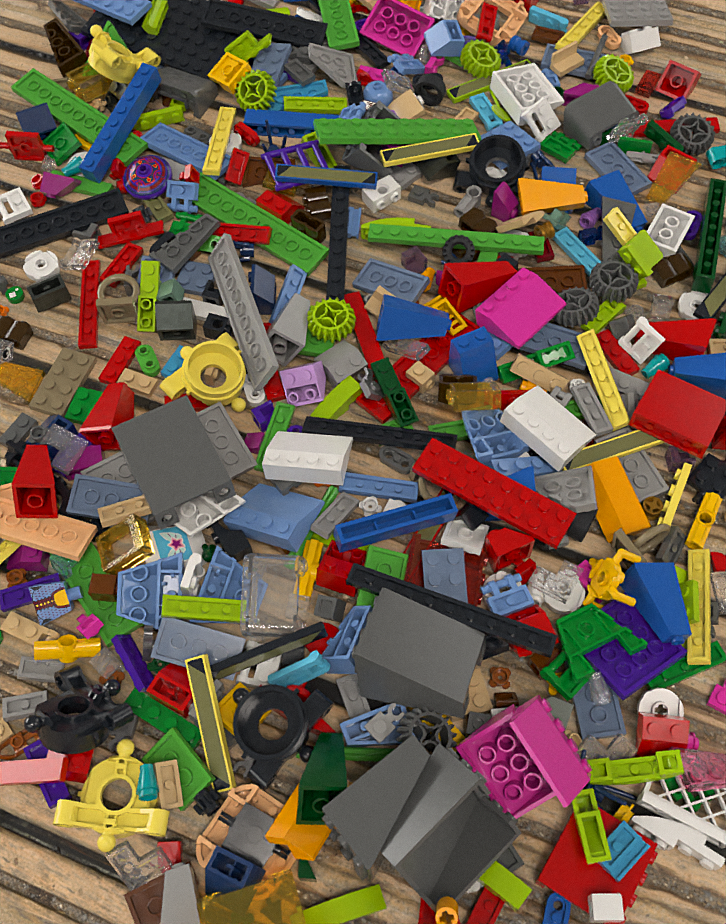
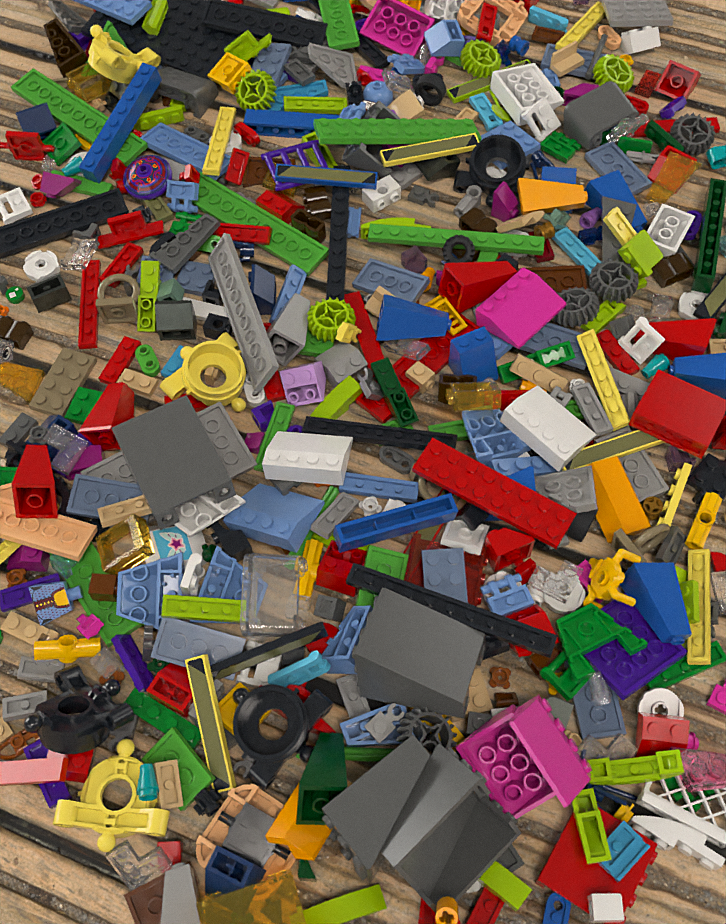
(272, 147): dark blue plant -> none
(347, 332): none -> light yellow plate

